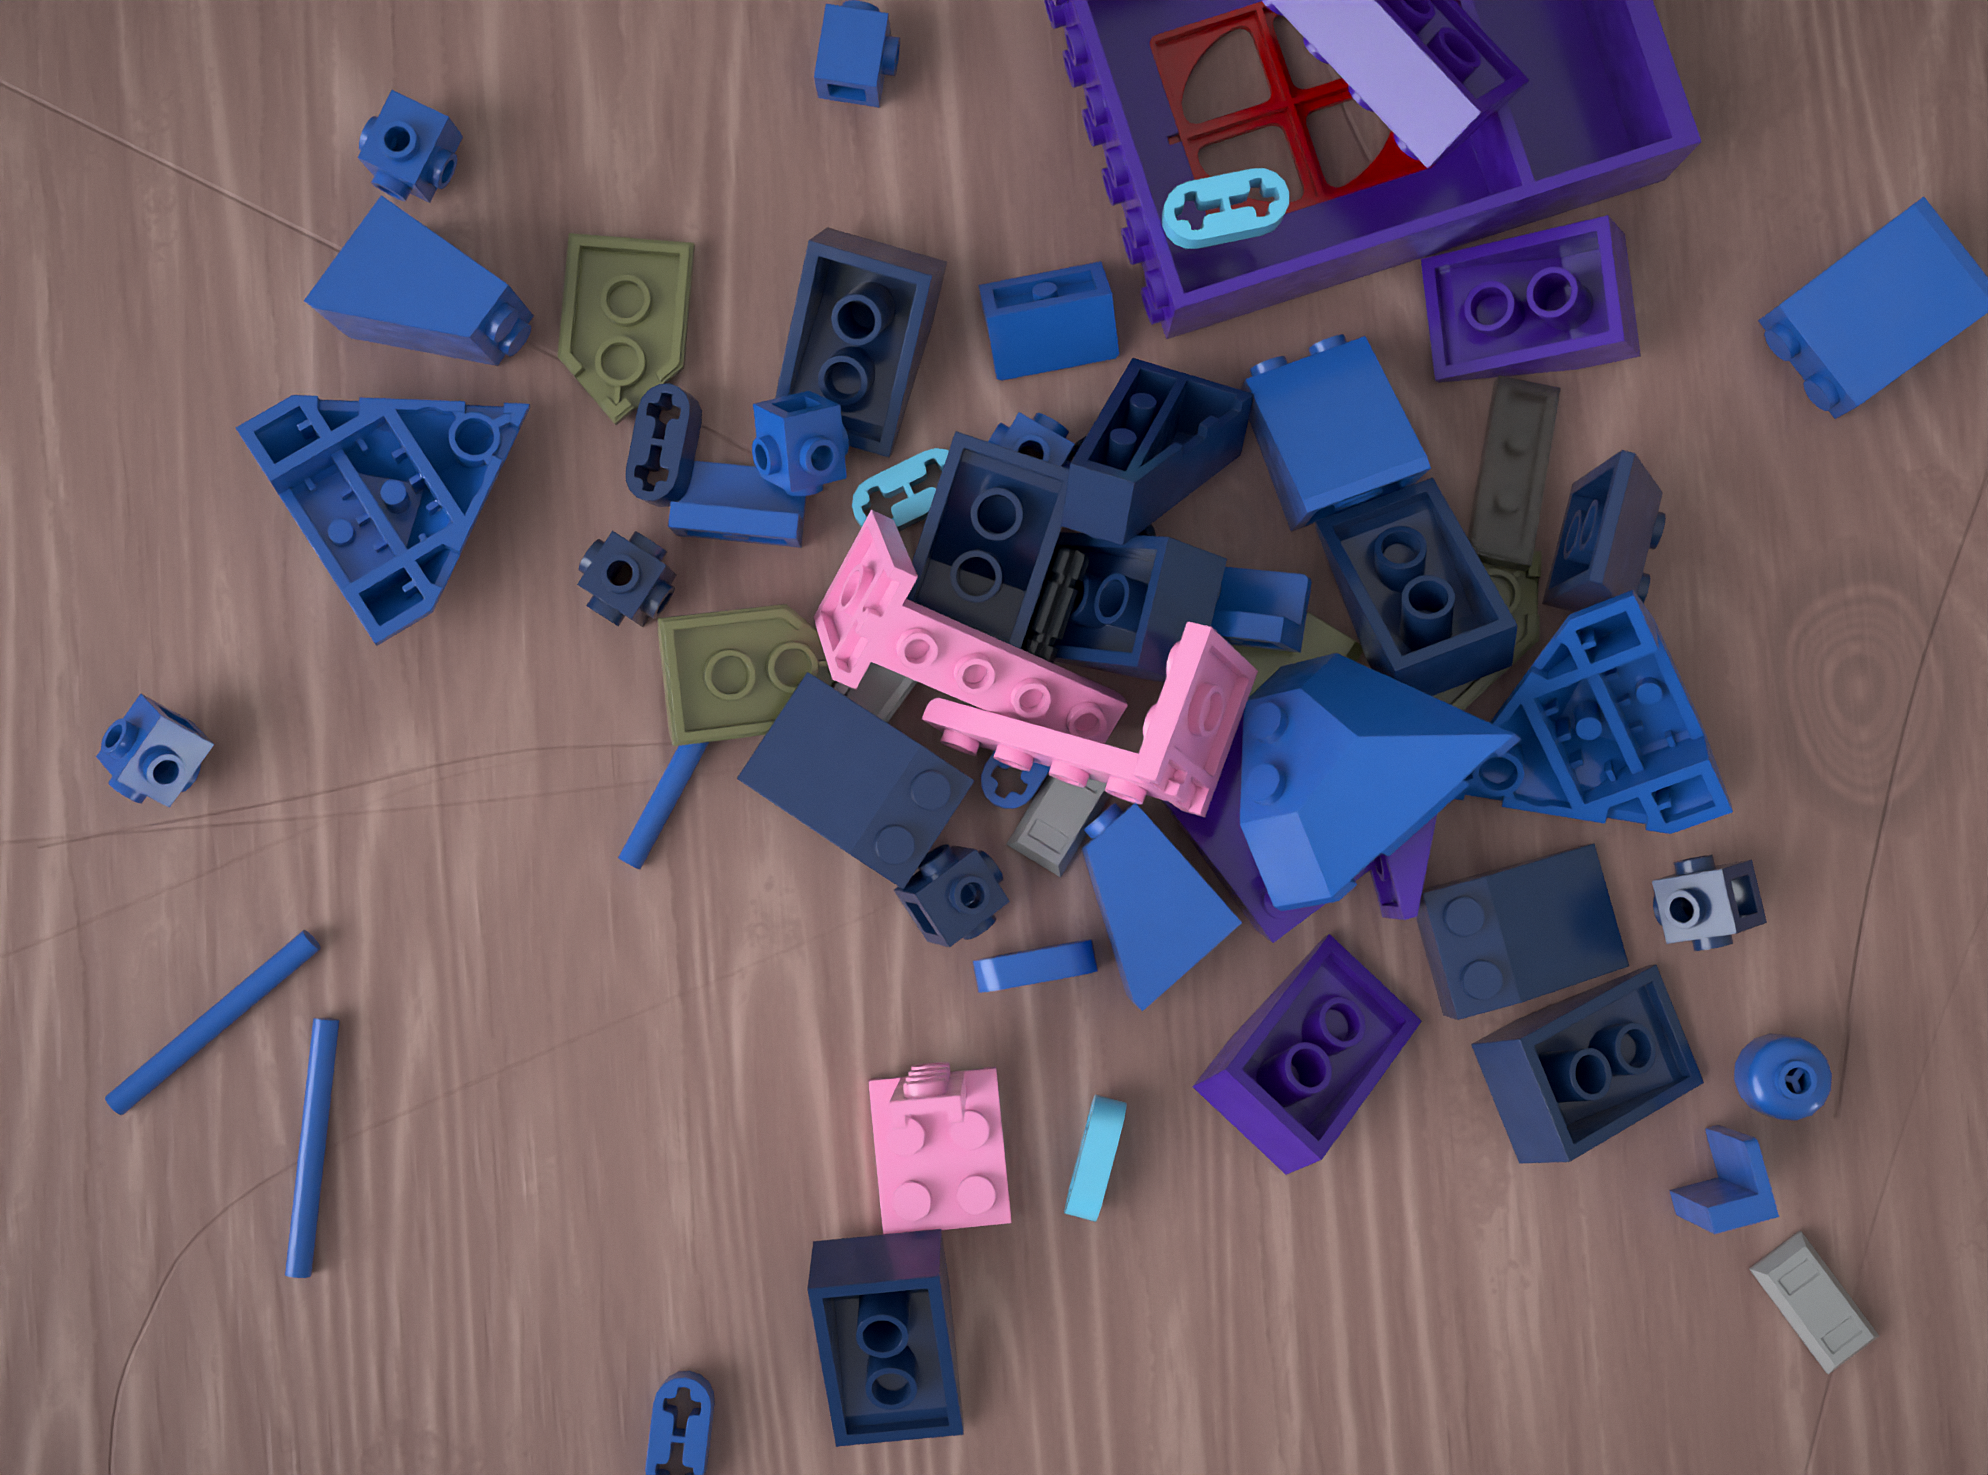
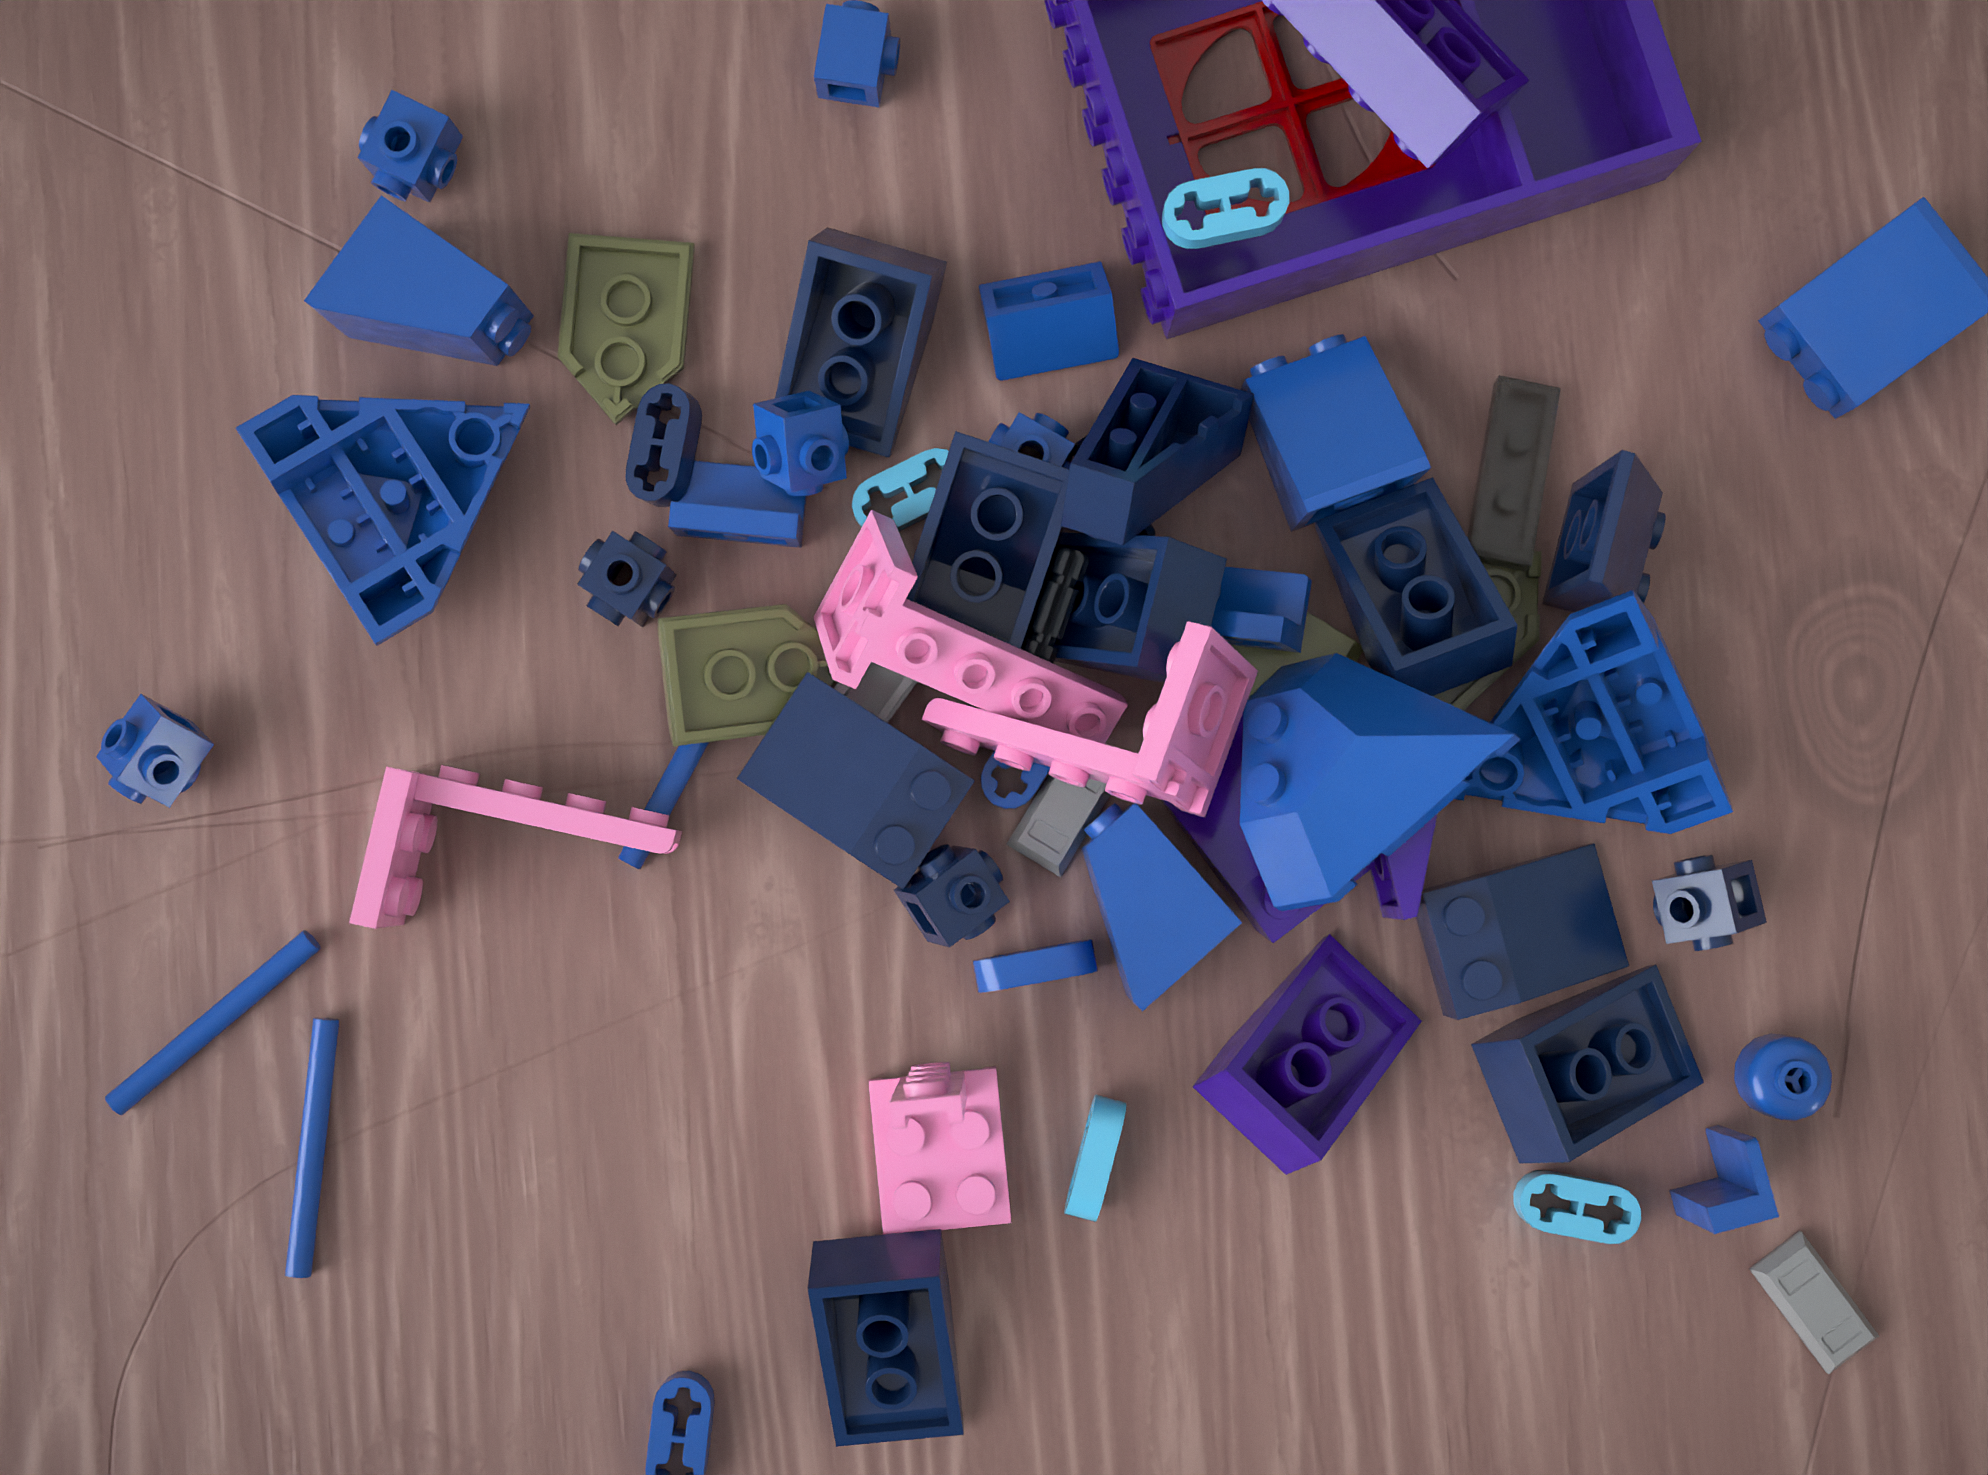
(406, 828): none -> bright pink bracket
(1532, 303): dark purple slope -> none
(1573, 1221): none -> medium azure beam

